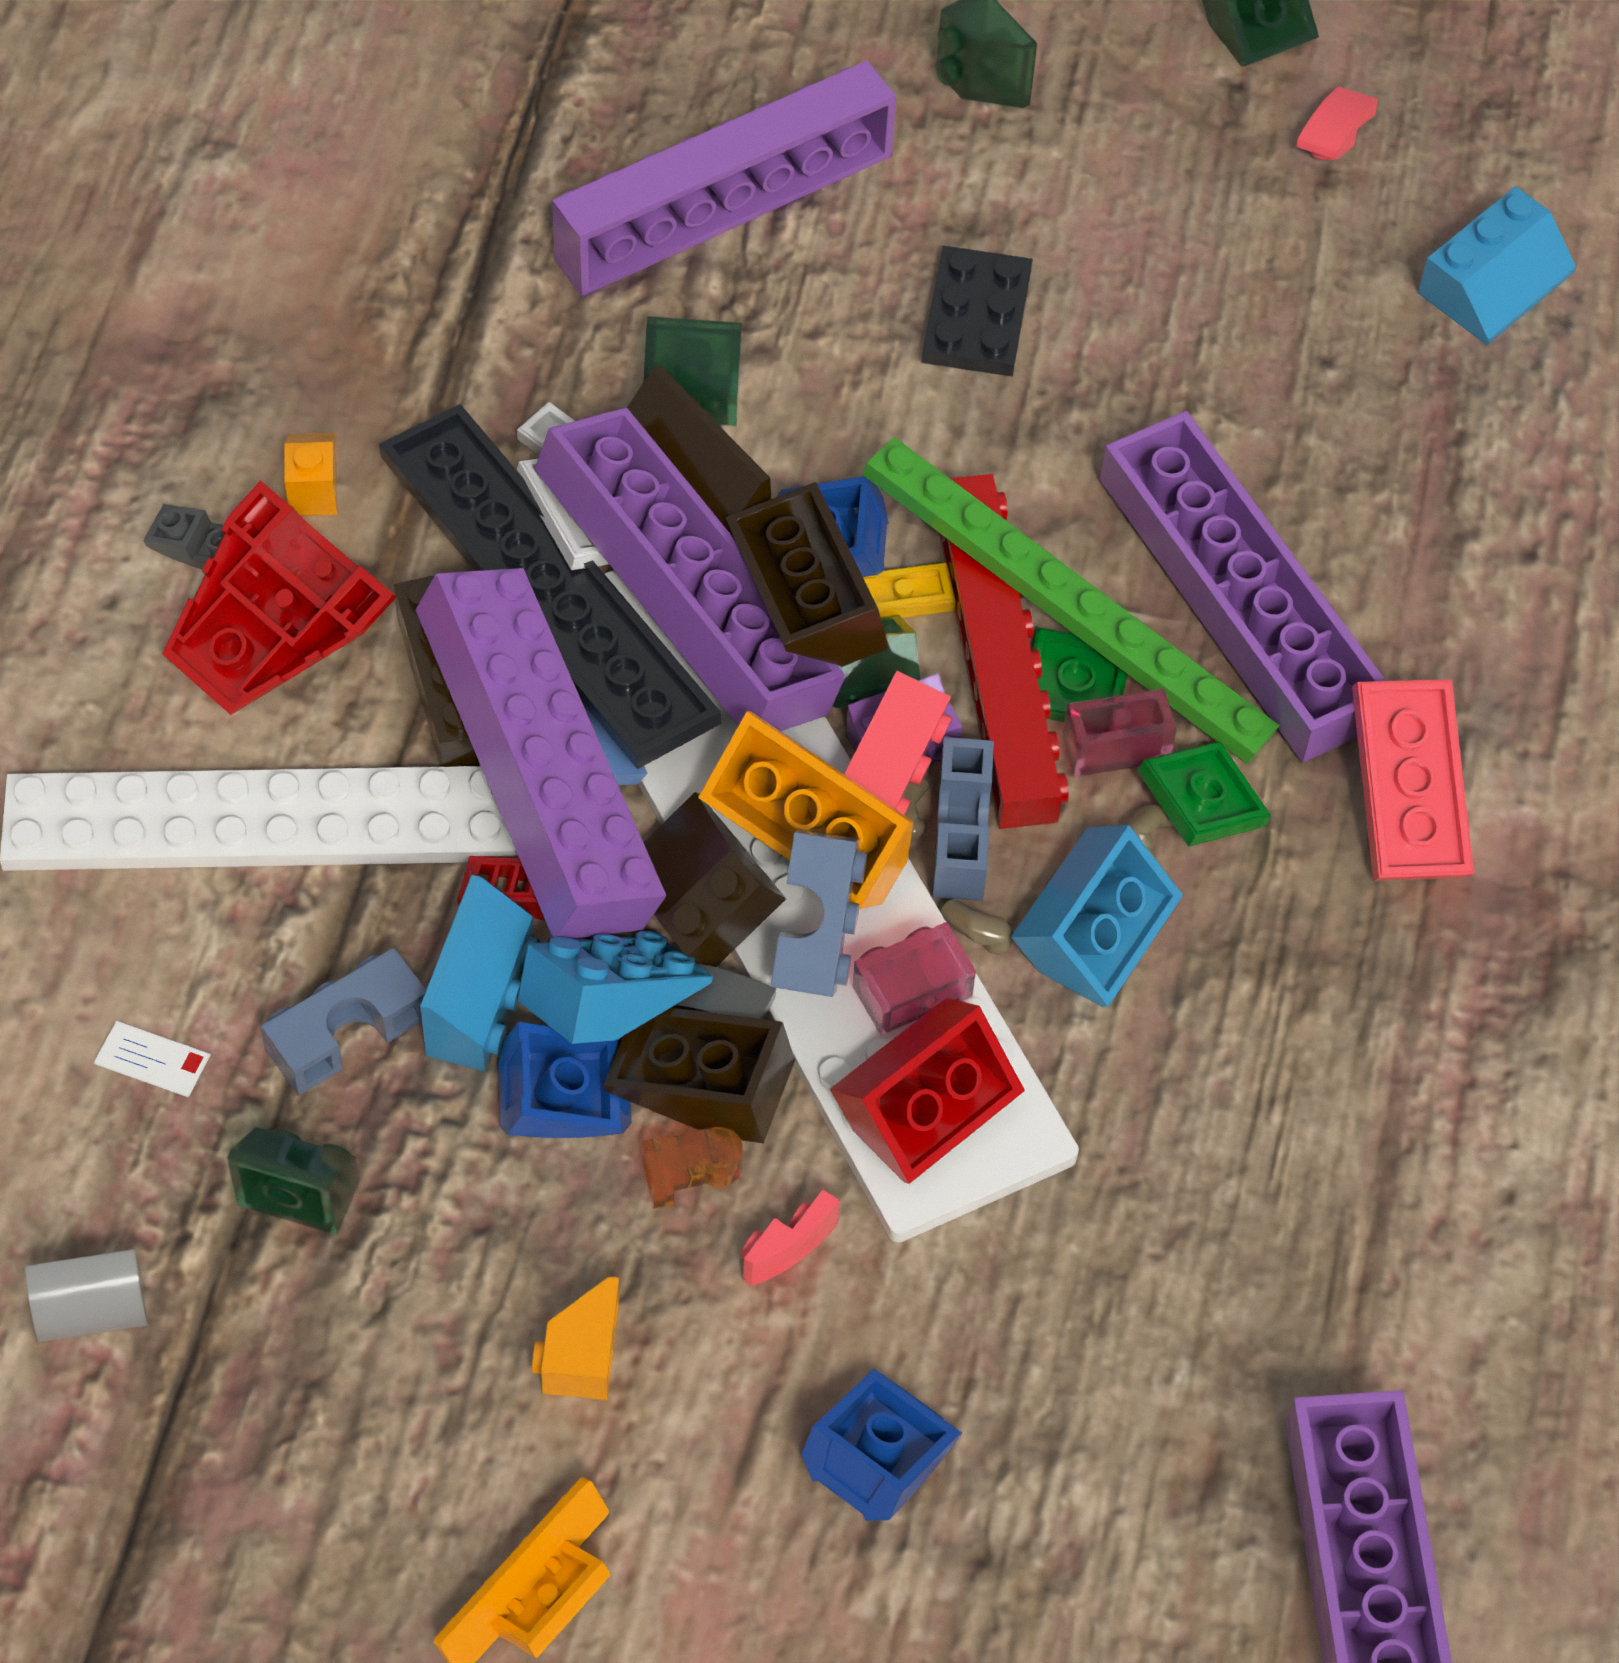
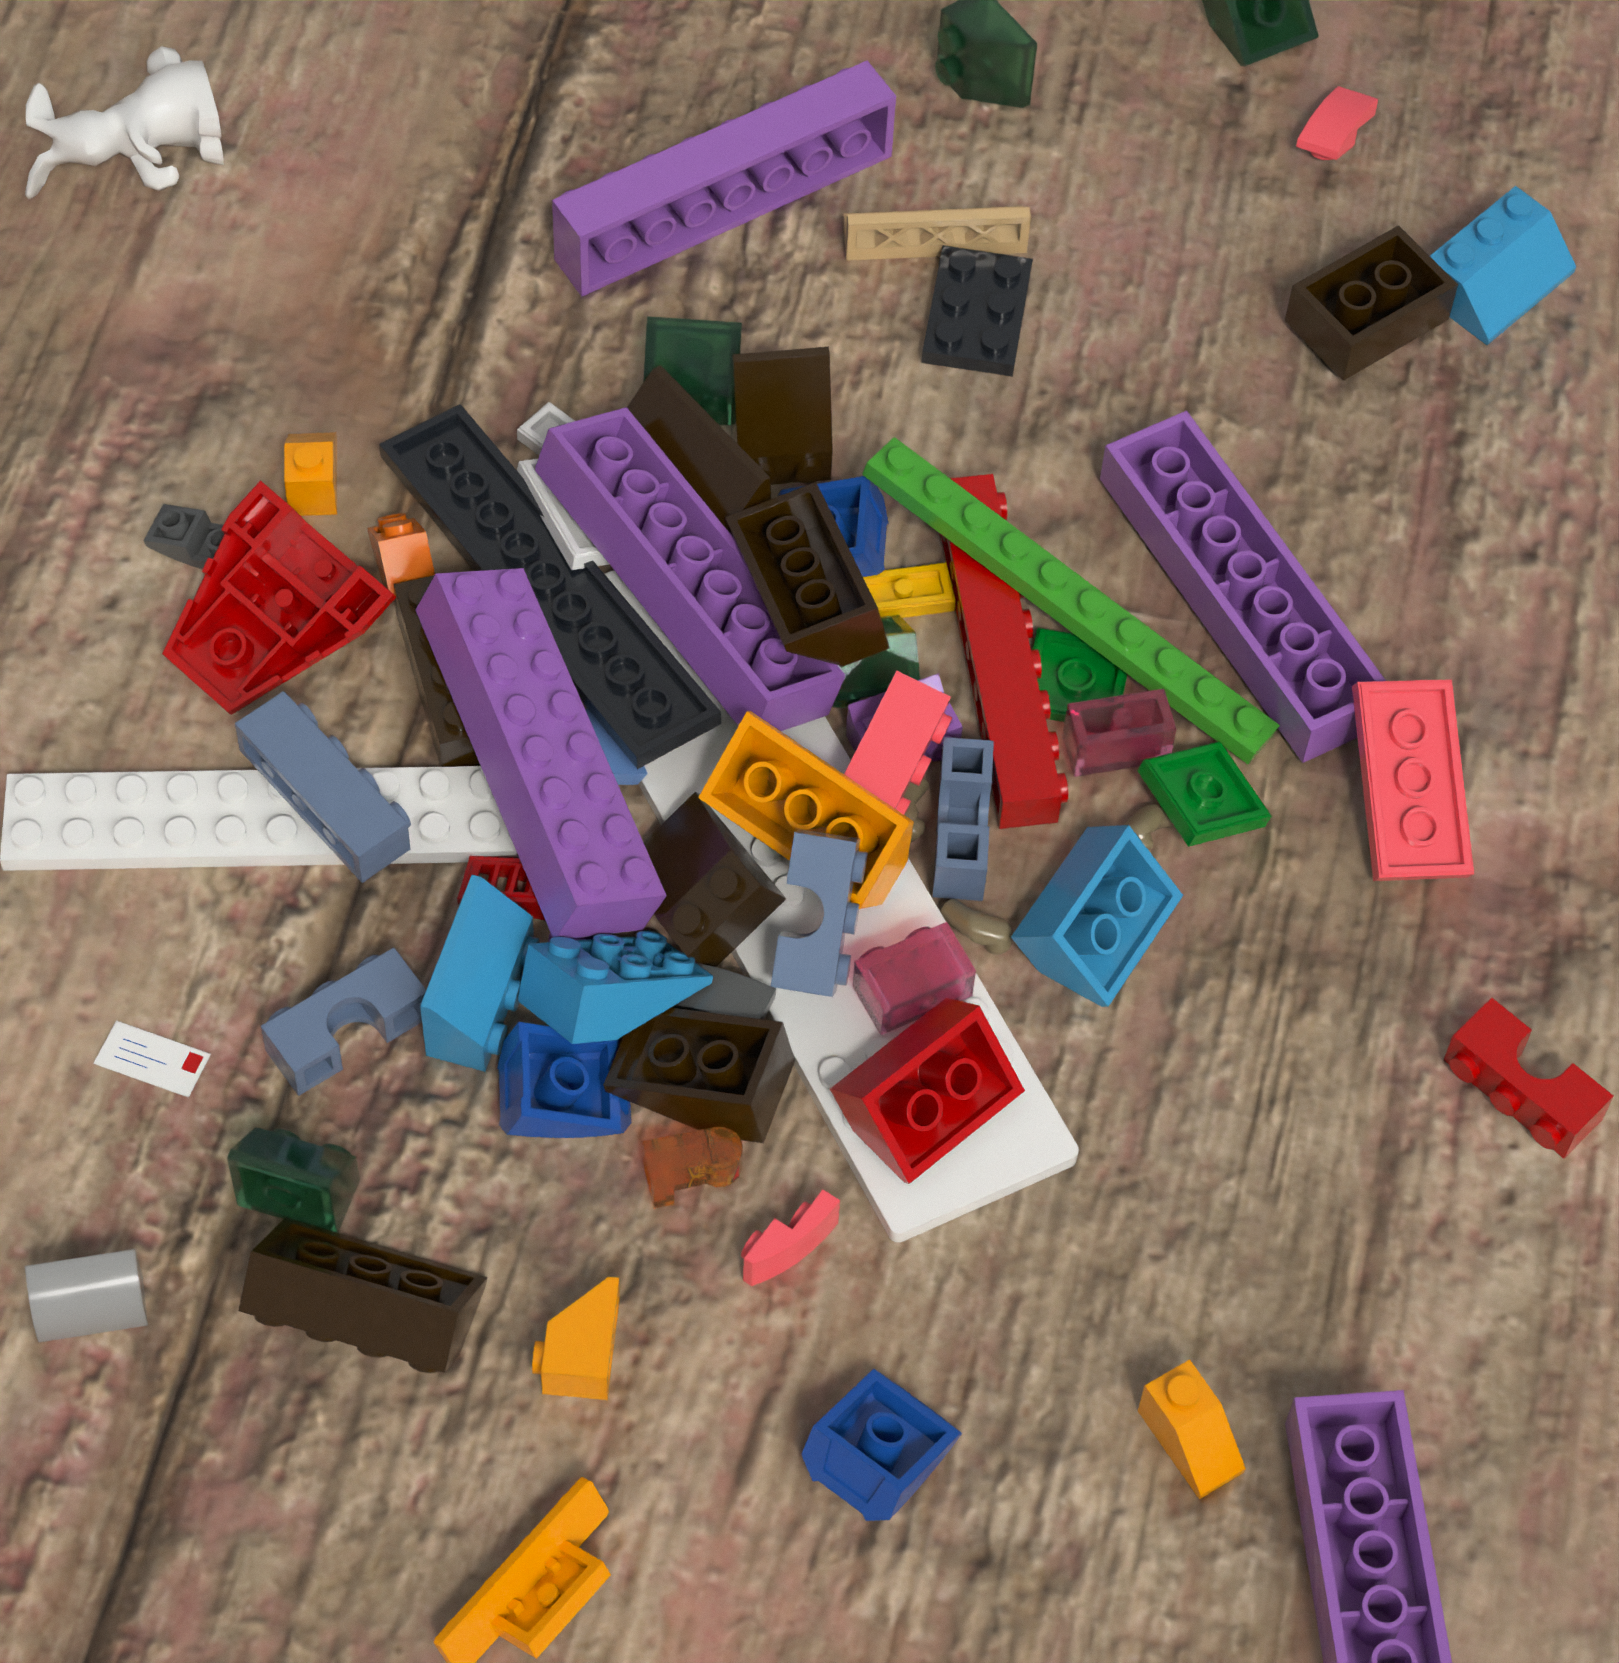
(167, 109): none -> white animal
(324, 785): none -> sand blue brick
(361, 1295): none -> dark brown slope
(400, 550): none -> orange slope
(784, 412): none -> dark brown slope
(926, 231): none -> tan fence
(1192, 1428): none -> light orange slope
(1370, 302): none -> dark brown brick
(1554, 1110): none -> red arch

